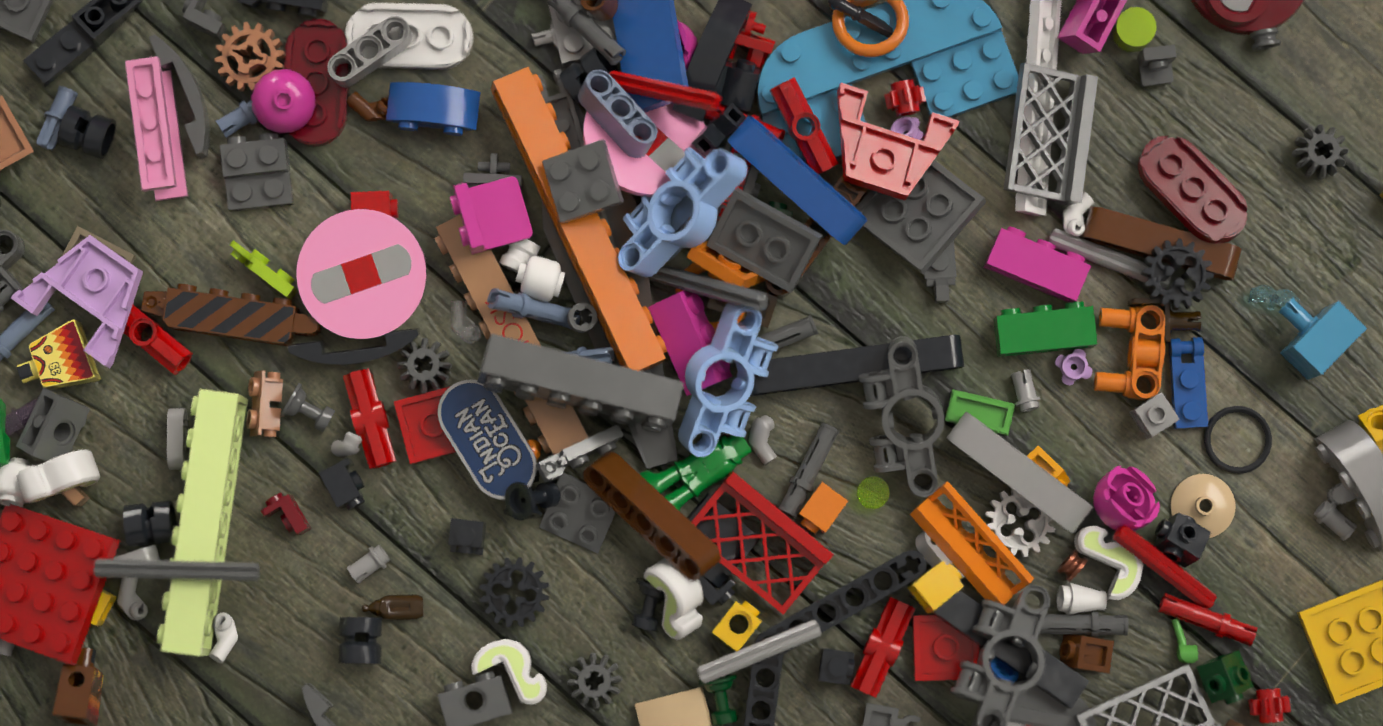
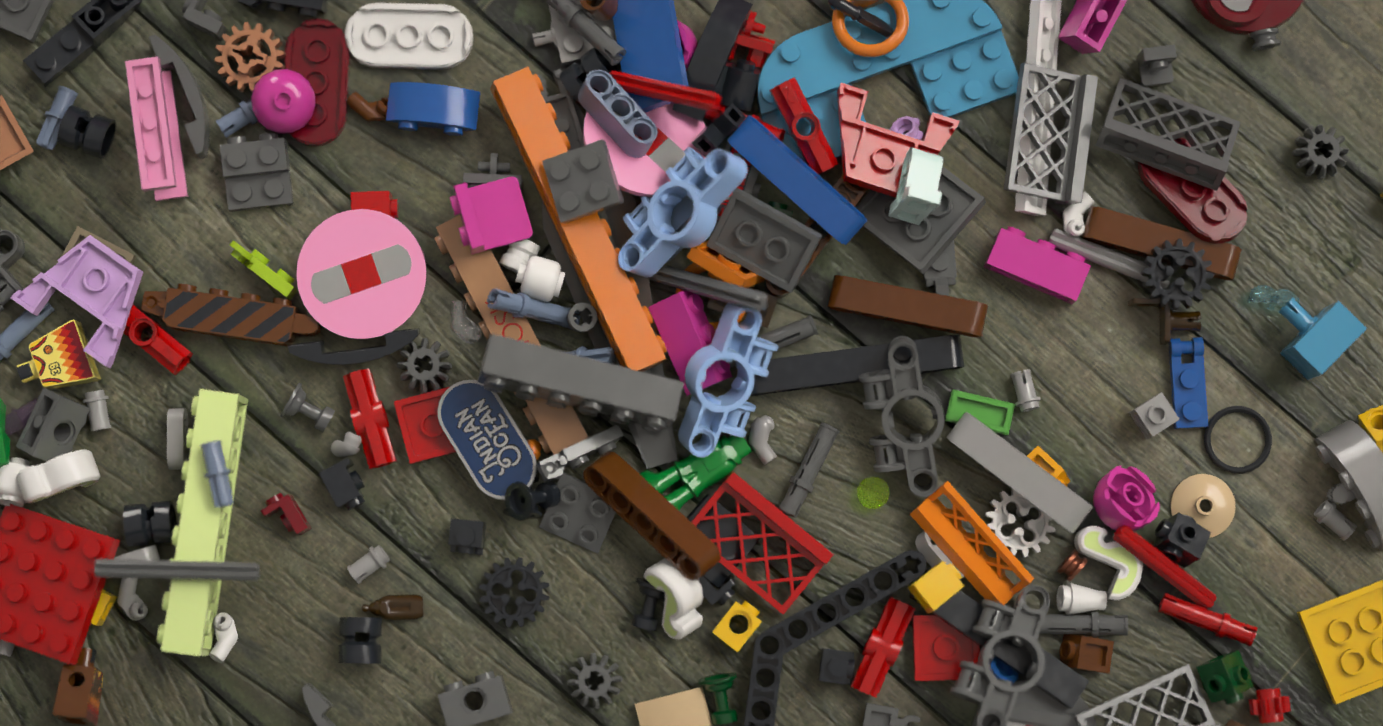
(76, 496): medium nougat tile -> none
(98, 410): none -> light grey pin
(217, 474): none -> sand blue axle
(263, 392): nougat hinge -> none
(376, 36): light grey beam -> none
(518, 665): animal -> none
(759, 651): light grey axle -> none
(822, 509): orange brick -> none
(905, 98): red gear -> none
(908, 306): none -> reddish brown beam
(917, 187): none -> light aqua tile
(1045, 329): green brick -> none
(1077, 358): lavender plate -> none
(1134, 29): lime piece -> none
(1145, 351): orange piece -> none
(1162, 150): none -> dark grey fence
(1185, 652): bright green hand -> none

